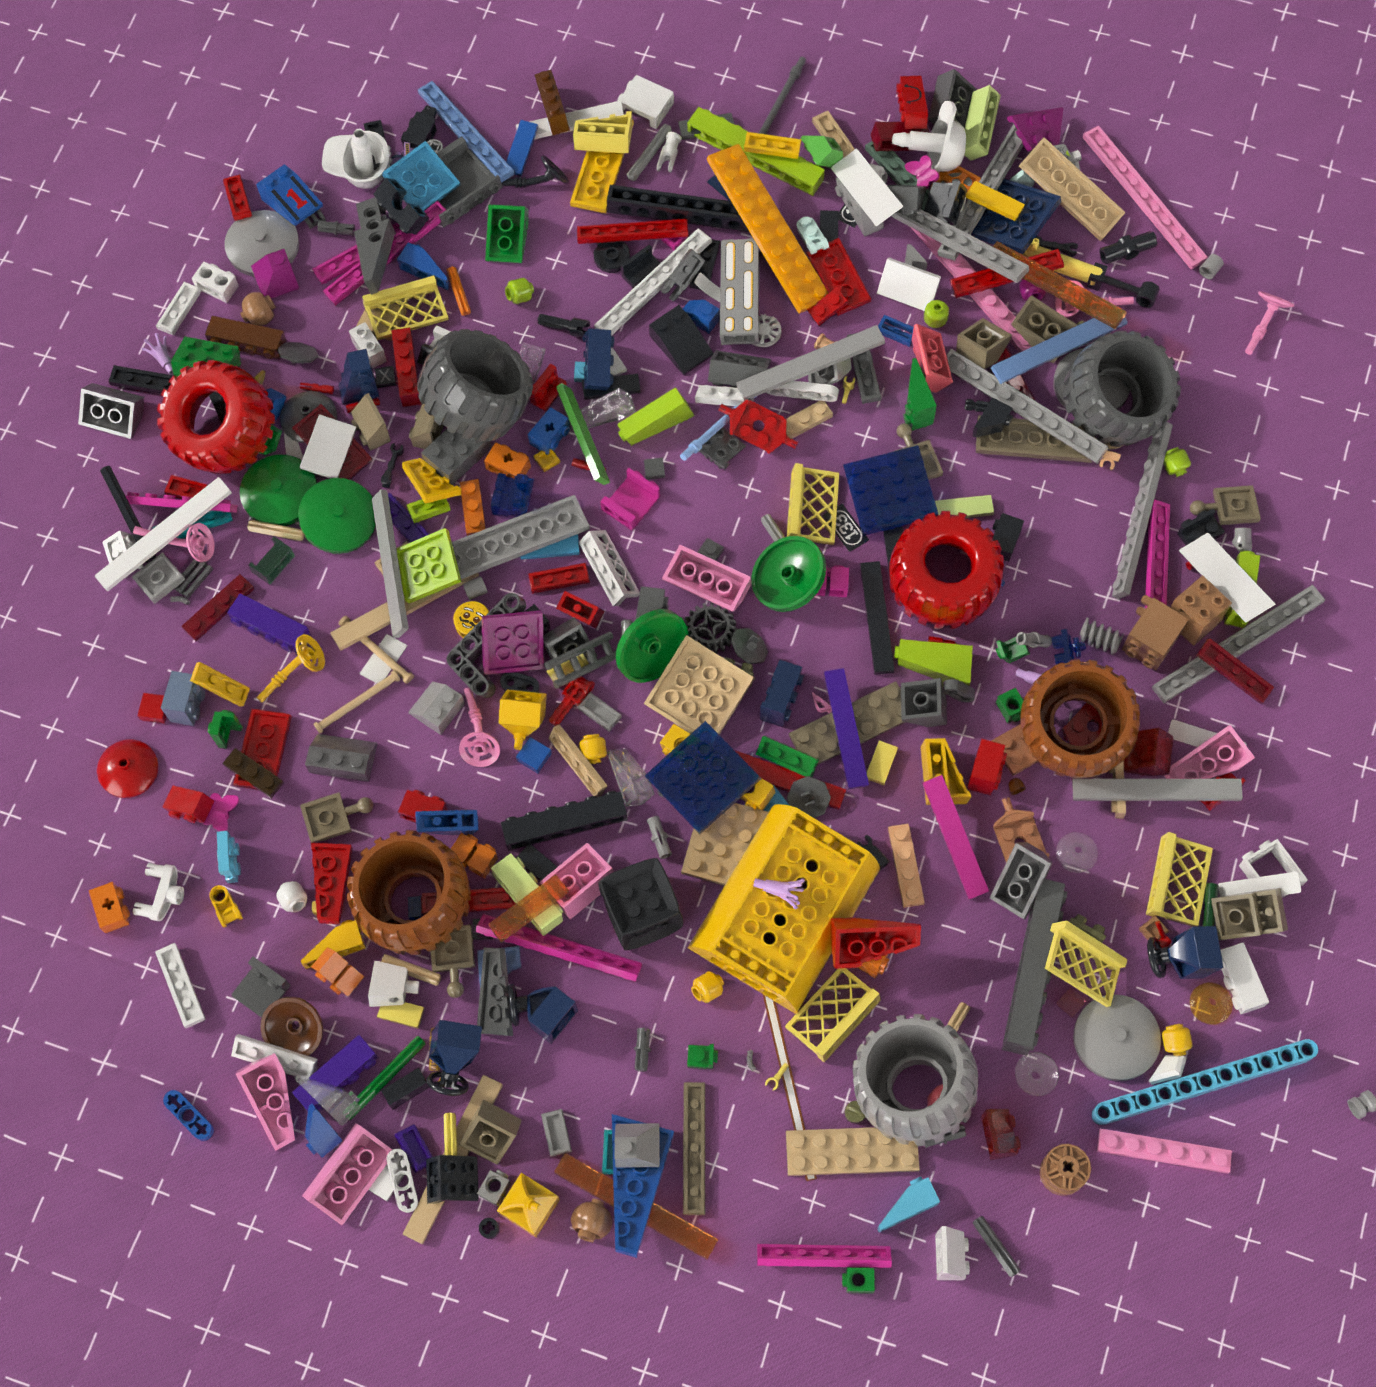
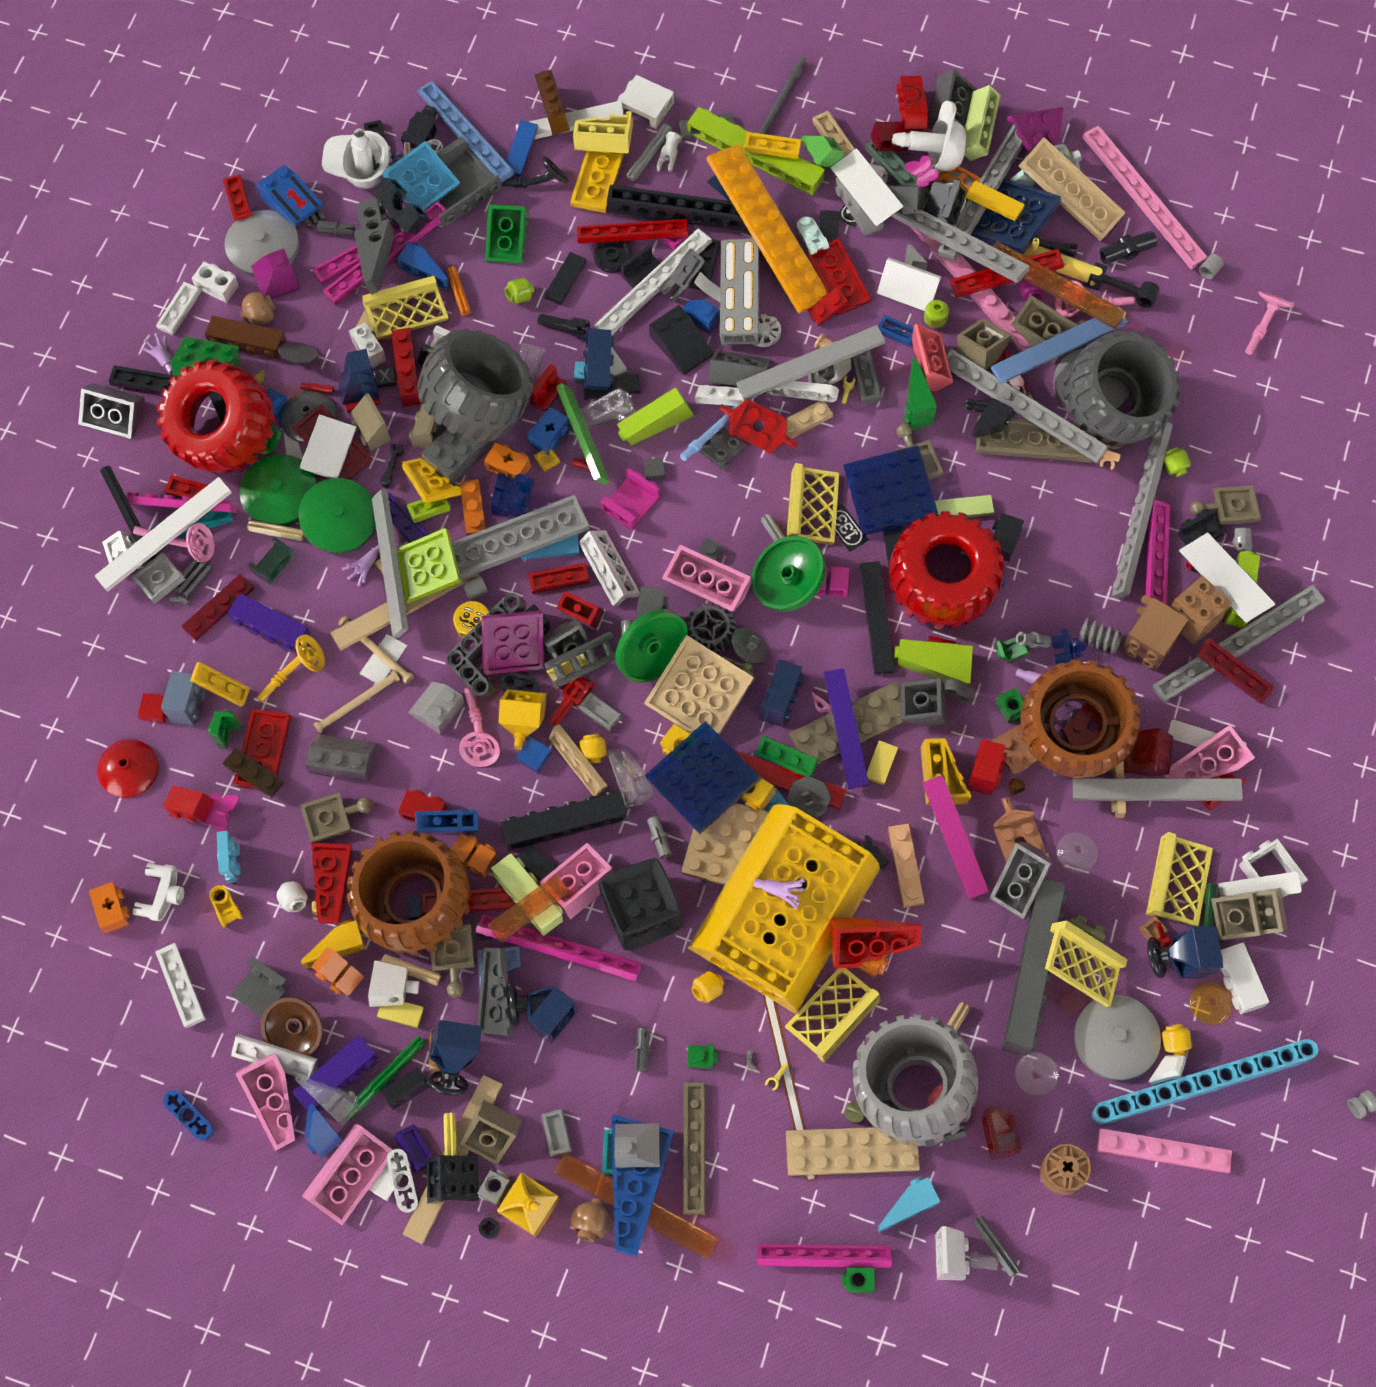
(363, 565): none -> lavender piece
(565, 278): none -> black tile
(983, 1262): none -> clear pin

